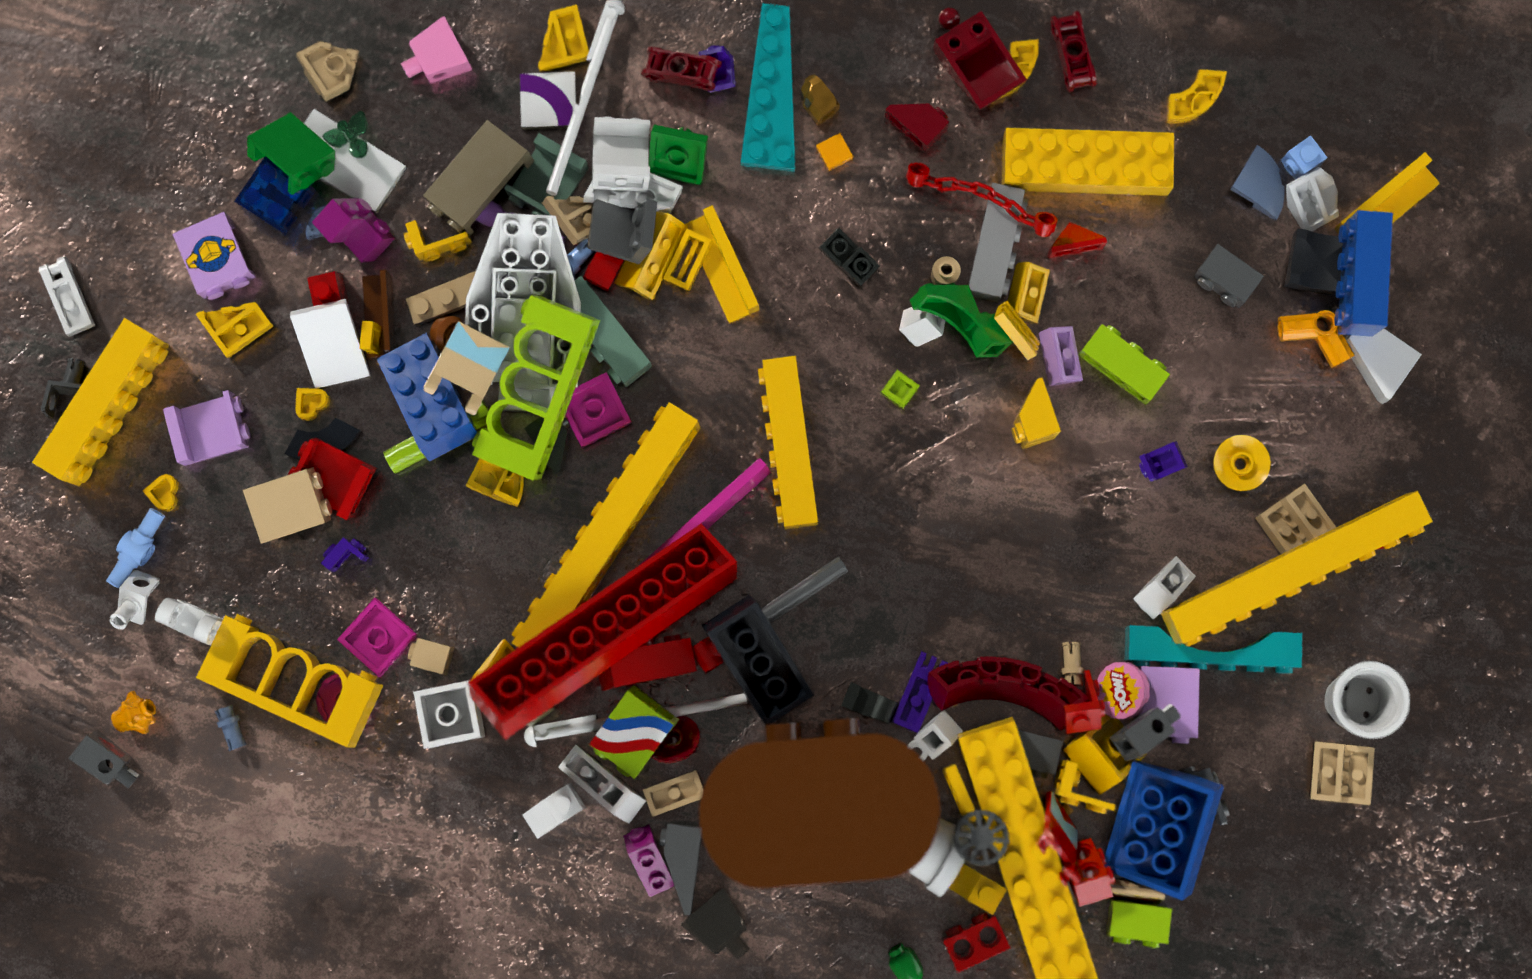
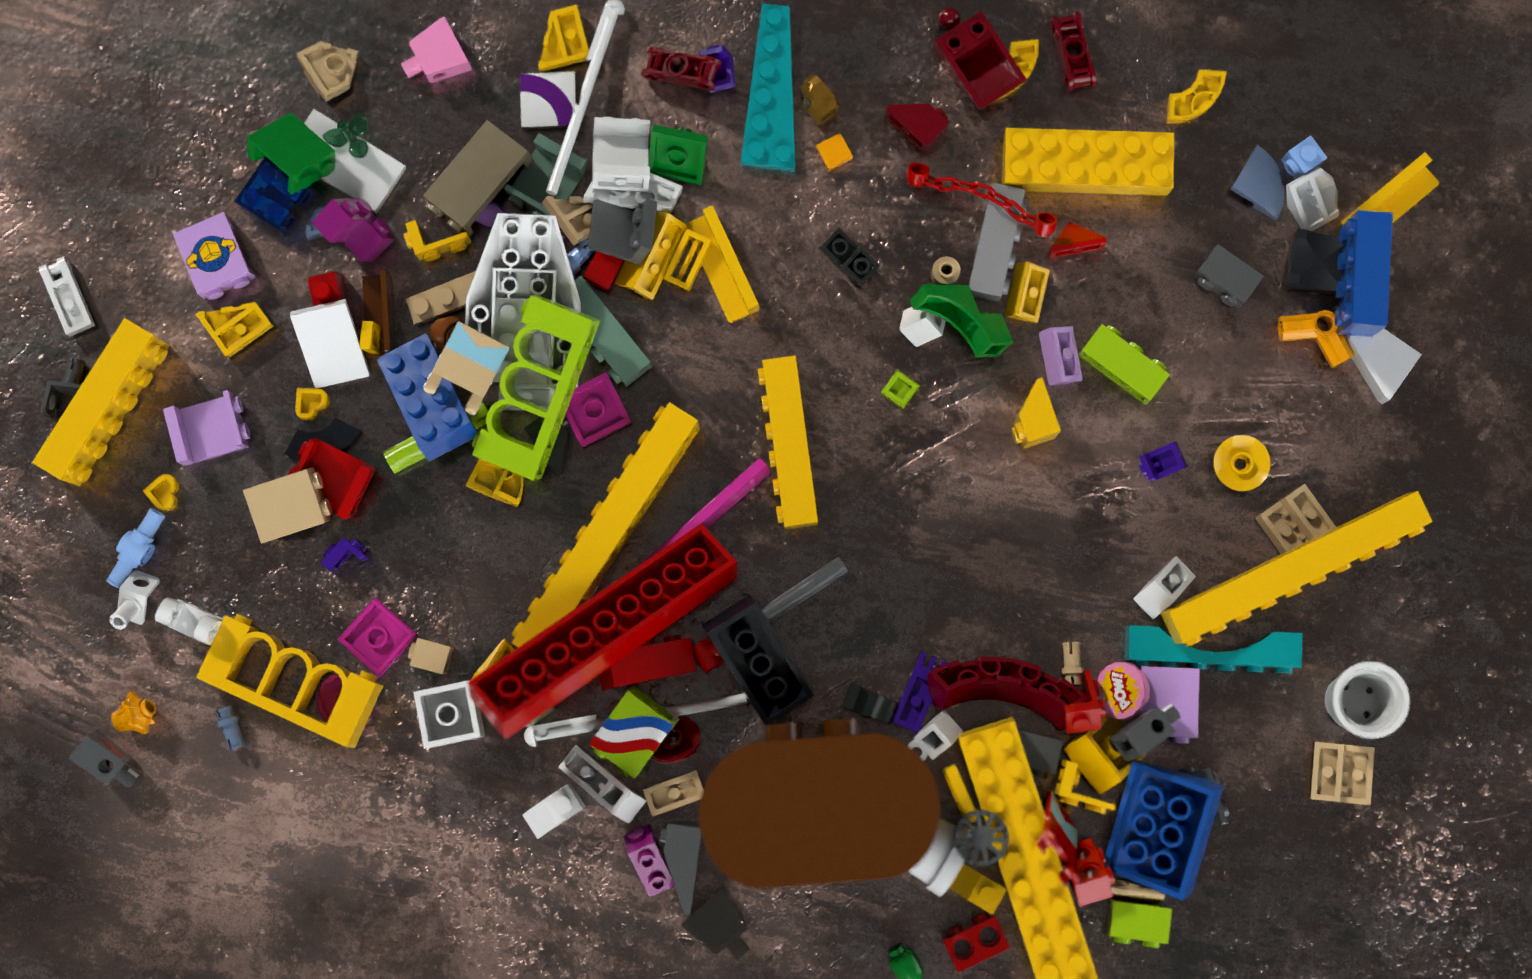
(1017, 330): yellow tile -> none

